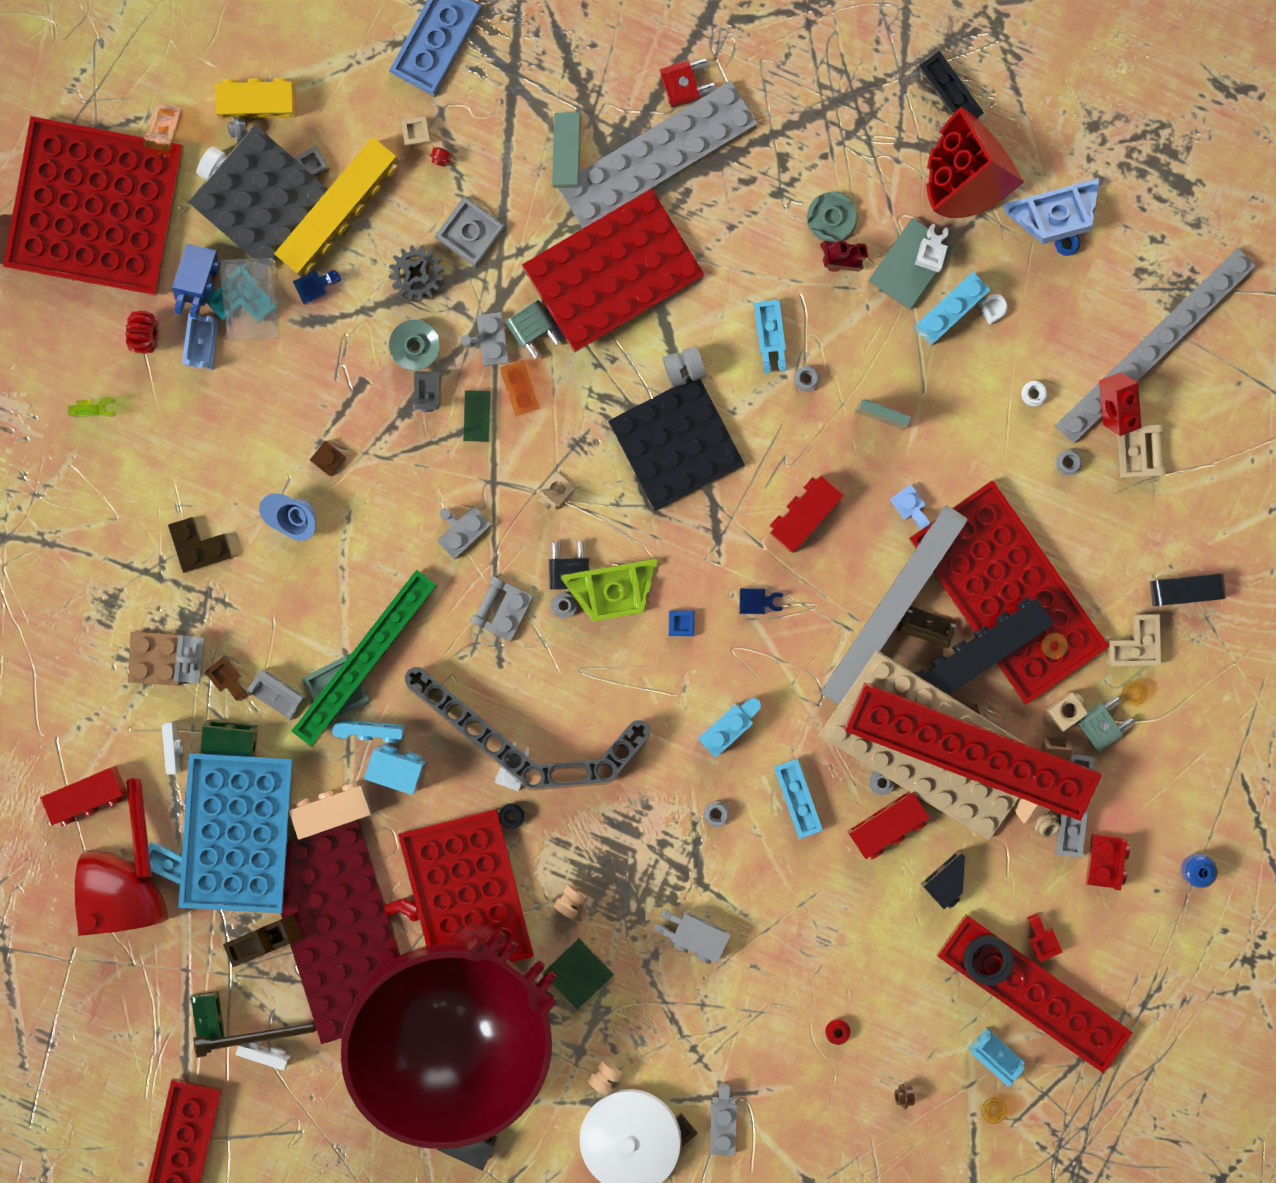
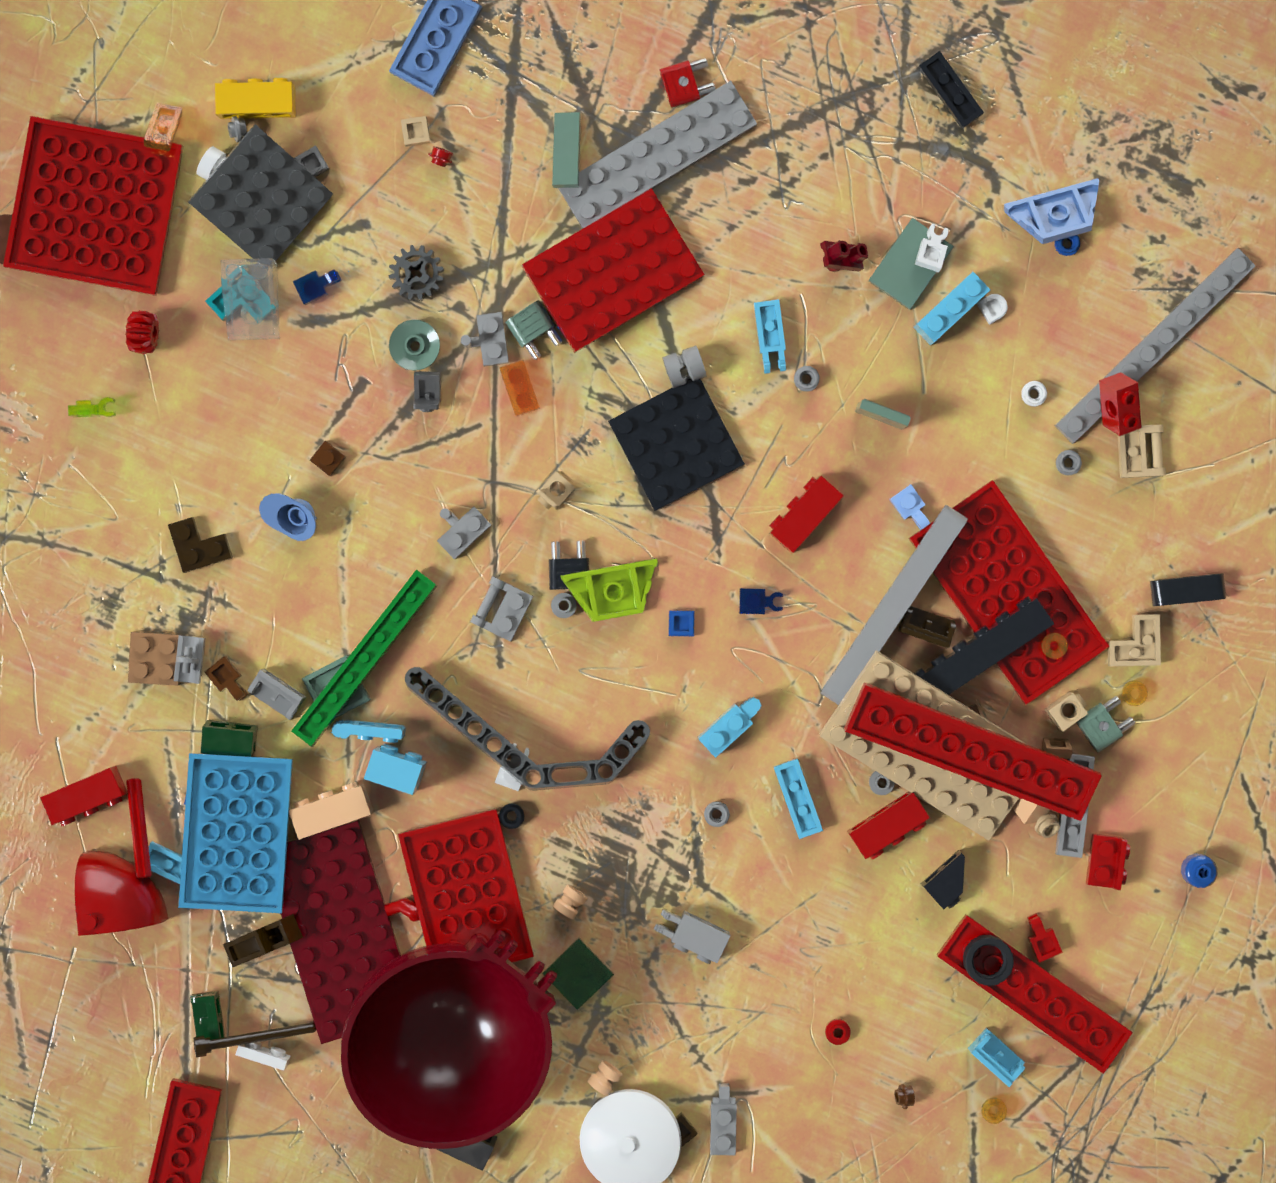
(172, 748): white plate -> none
(195, 278): hinge -> none
(200, 342): light blue hinge -> none
(337, 206): yellow brick -> none
(469, 231): light grey tile -> none
(477, 416): clear green tile -> none
(832, 216): sand green tile -> none
(968, 169): red brick -> none

